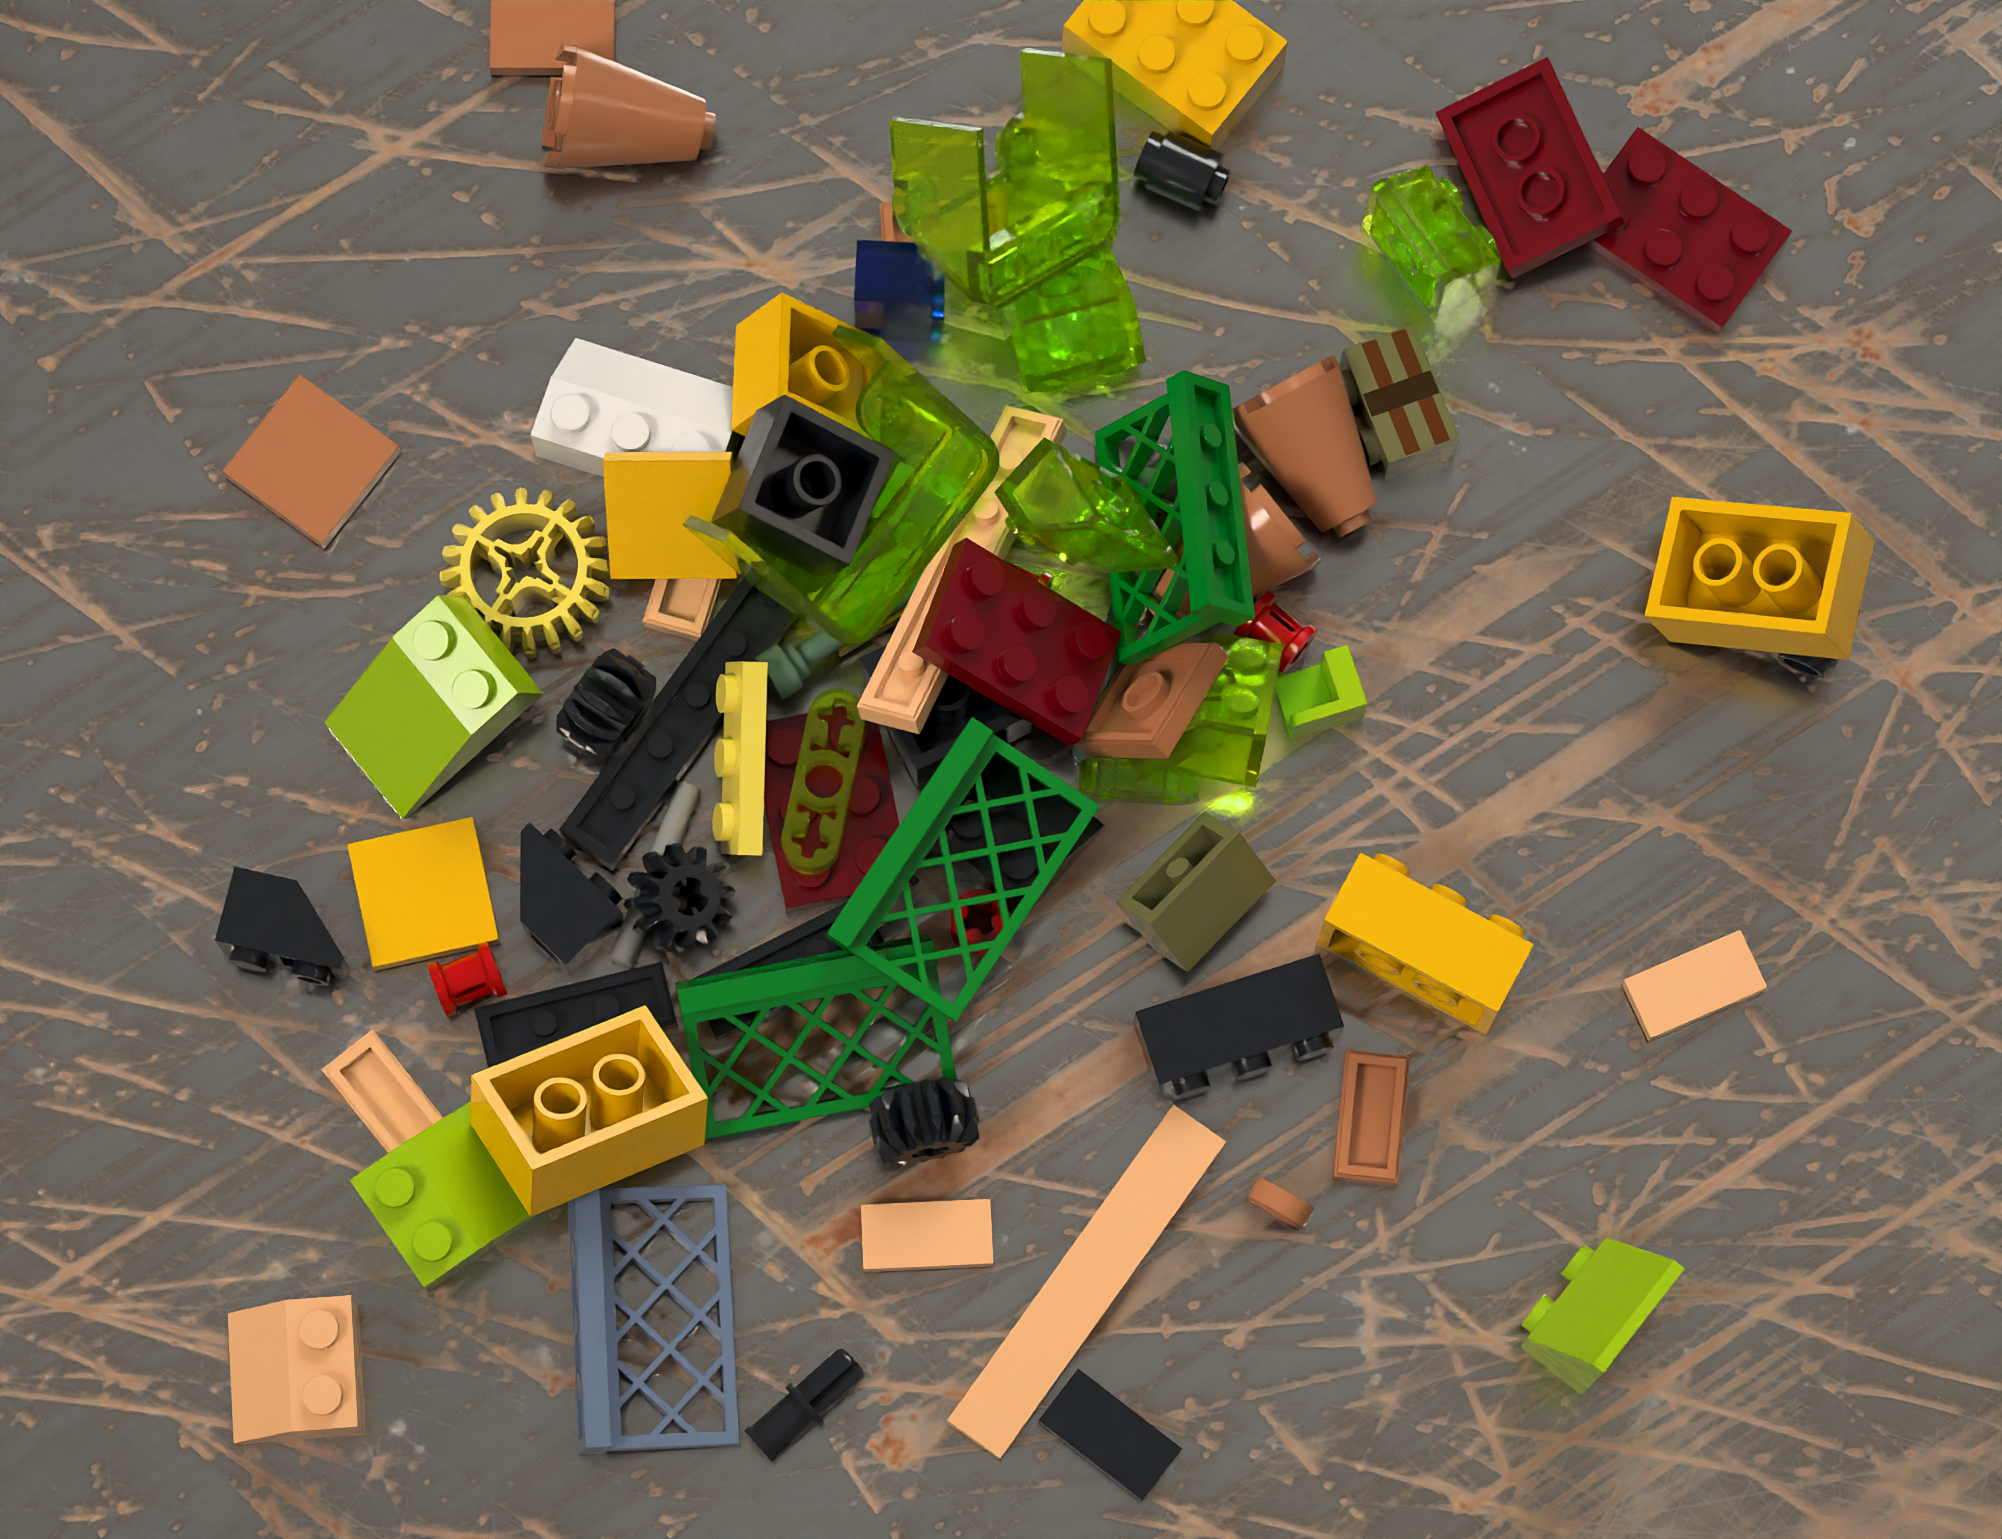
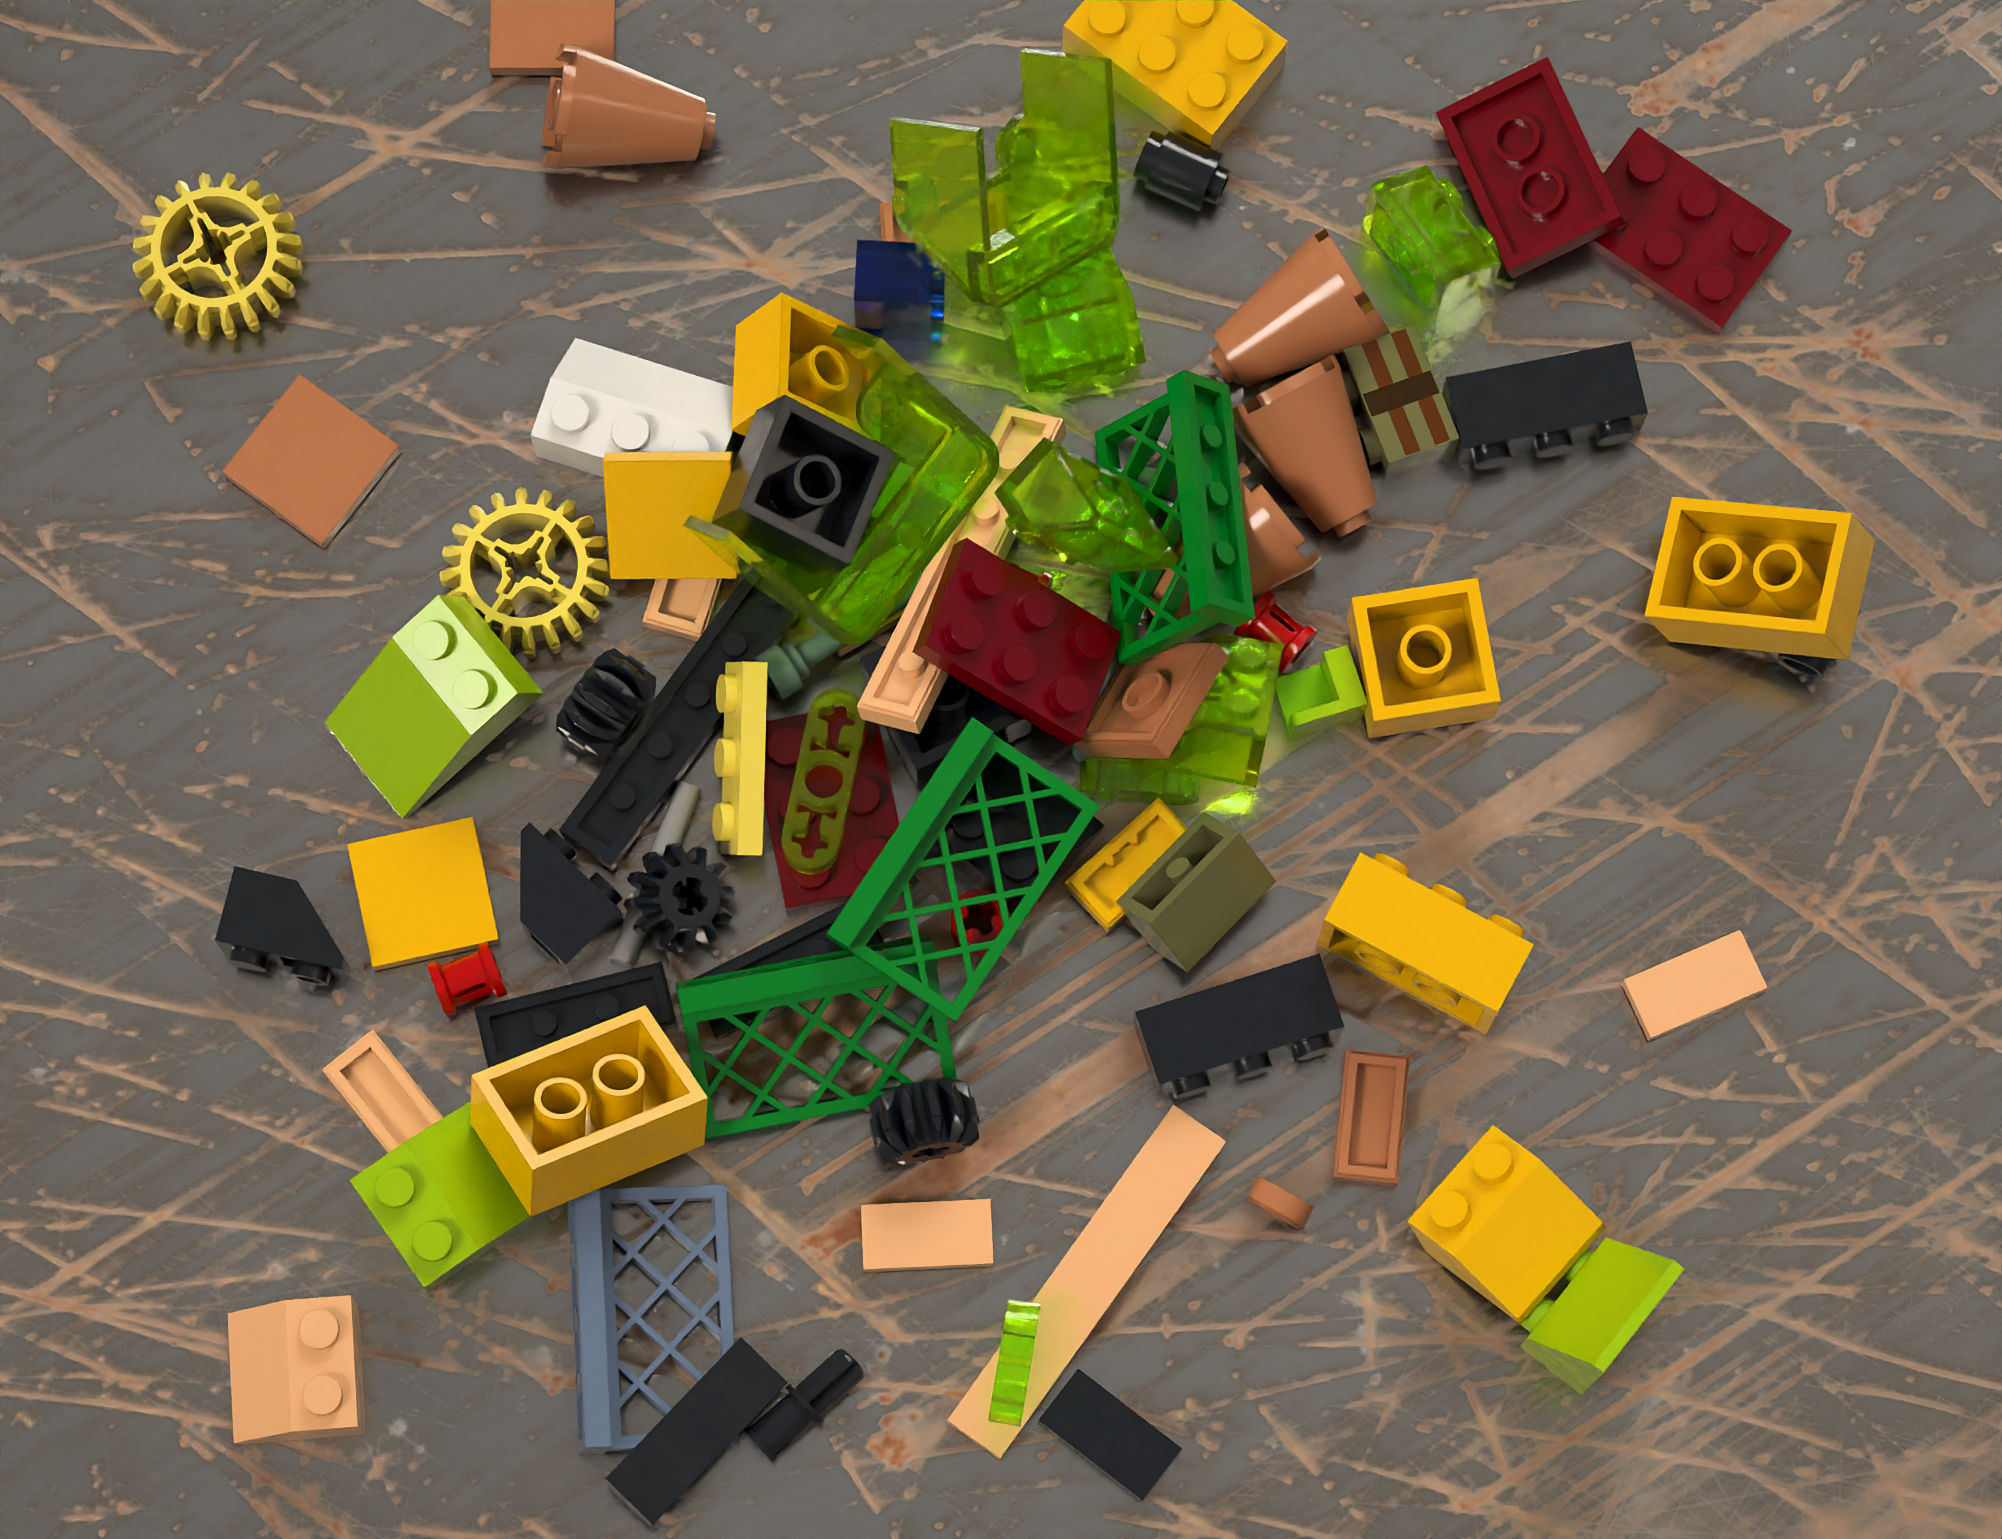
(195, 265): none -> light yellow gear
(695, 1432): none -> black tile
(1014, 1362): none -> clear neon green beam
(1123, 861): none -> yellow plate
(1297, 316): none -> nougat cone
(1423, 657): none -> yellow brick
(1505, 1224): none -> yellow slope
(1546, 405): none -> black brick

